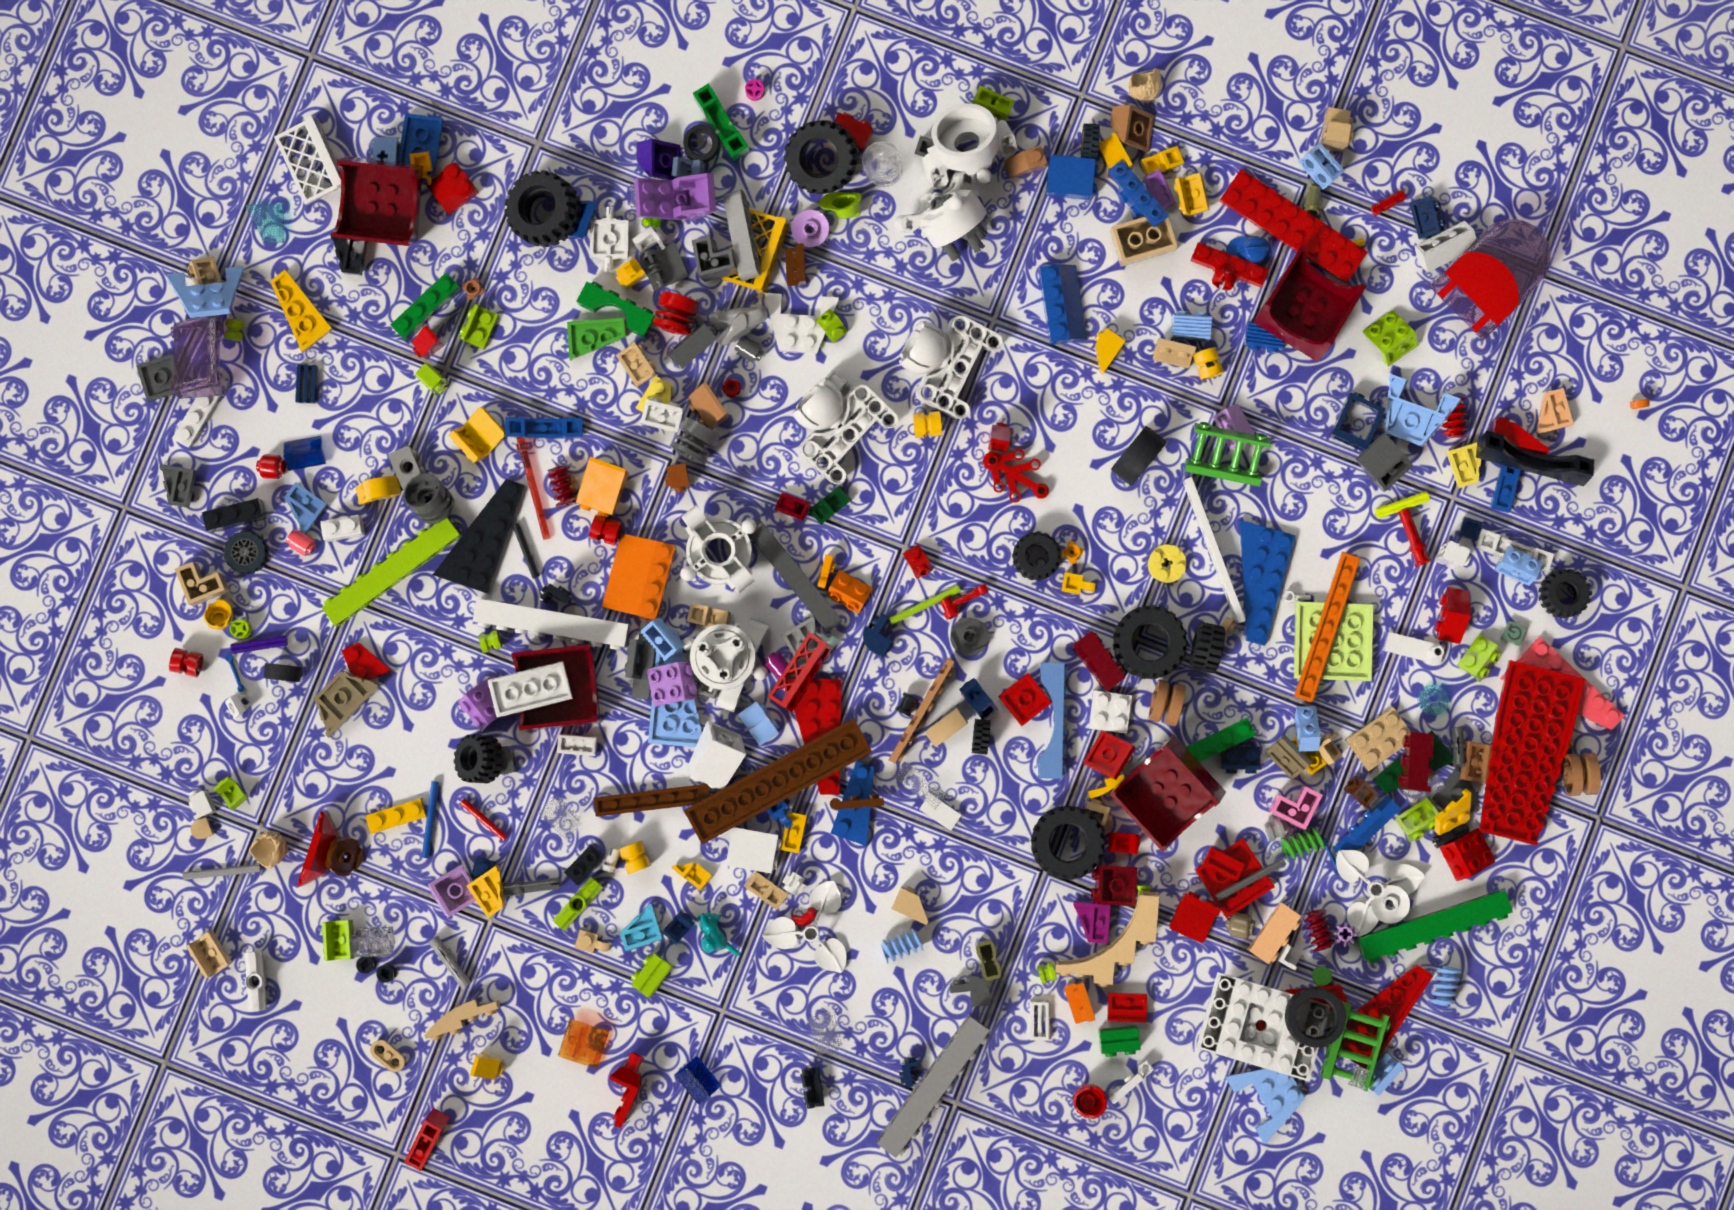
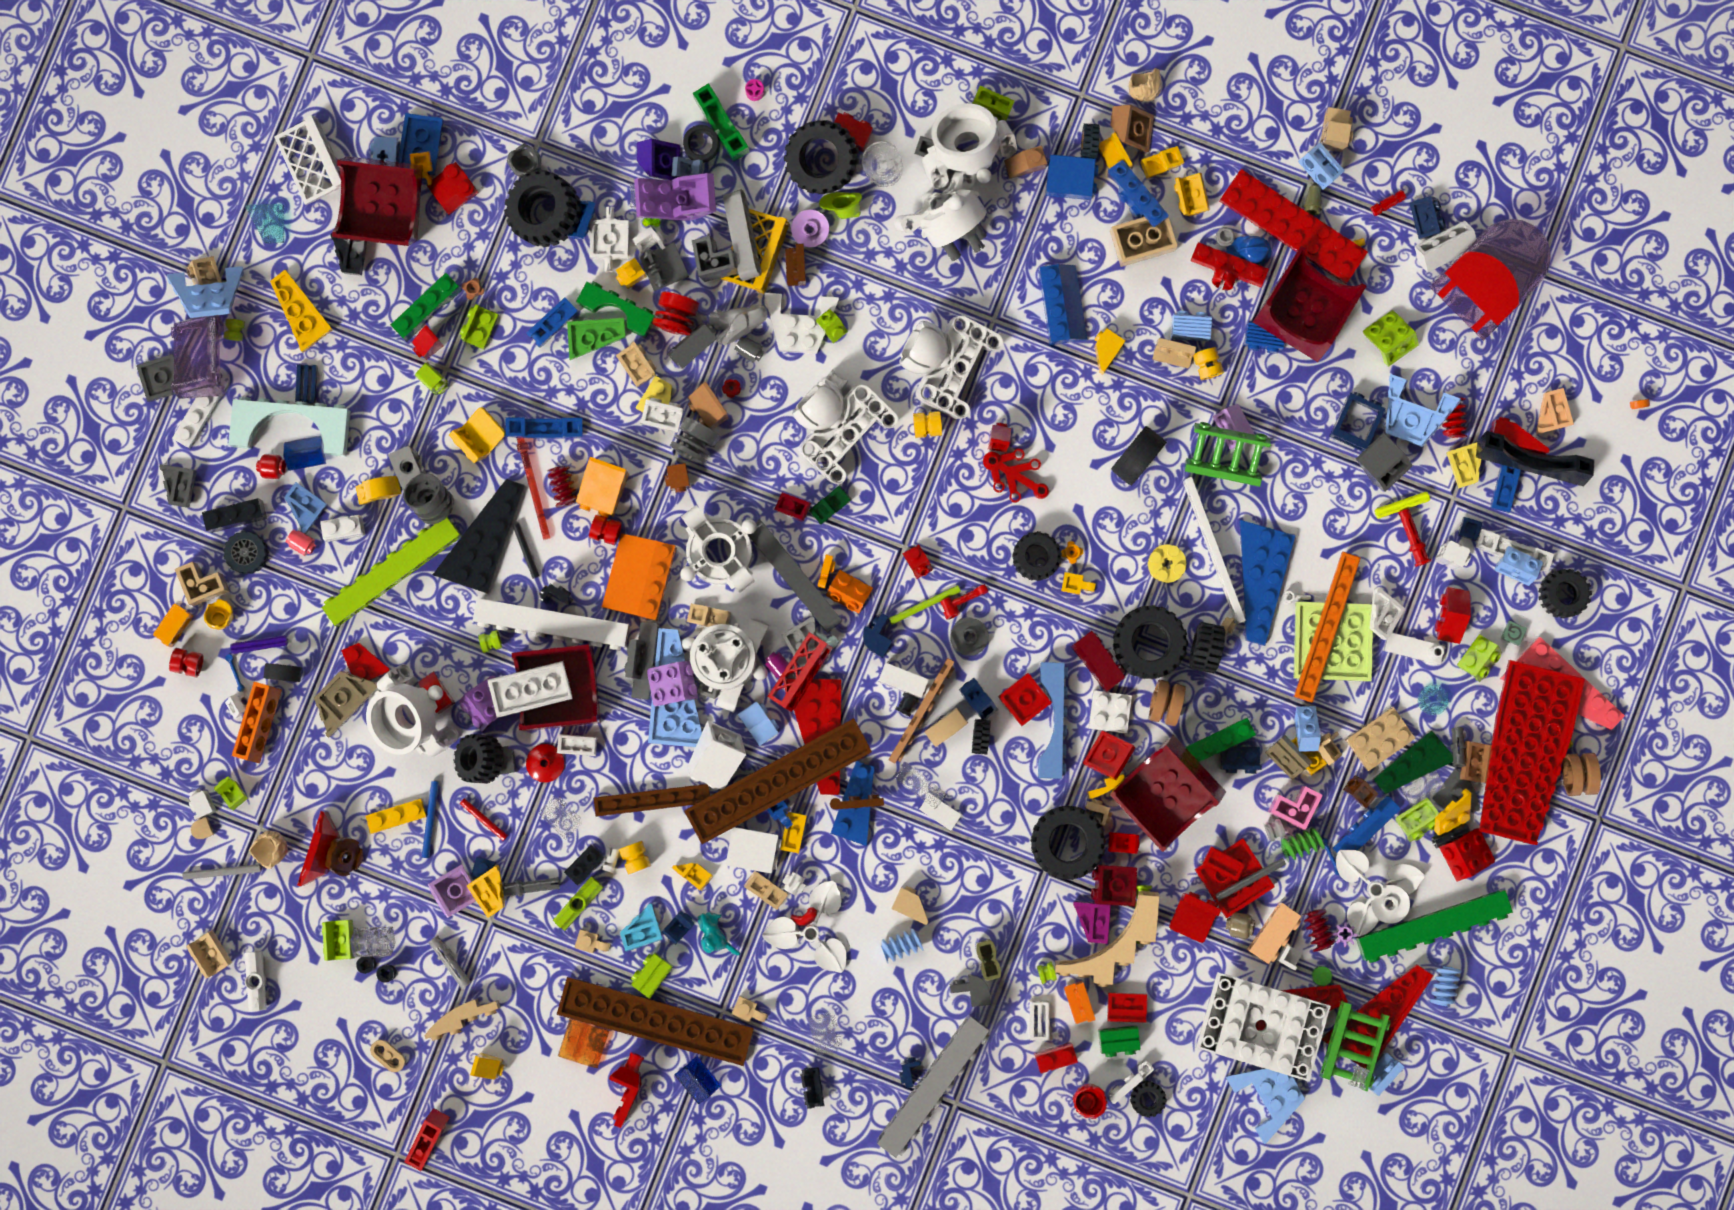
(173, 625): none -> light orange panel
(237, 627): lime wheel -> none
(250, 415): none -> light aqua arch
(256, 722): none -> orange brick
(389, 725): none -> white piece
(446, 700): none -> red slope
(524, 160): none -> dark grey hair
(552, 322): none -> blue plate
(552, 770): none -> red dish
(655, 1021): none -> reddish brown plate
(662, 638): light blue brick -> none
(746, 1009): none -> tan plate
(904, 681): none -> white brick
(1055, 1057): none -> red brick
(1159, 188): medium lavender plate -> none
(1159, 1104): none -> black tyre
(1225, 237): none -> light grey plate
(1339, 1017): black tyre -> none
(1384, 613): none -> white wing
(1416, 762): dark red wedge -> none

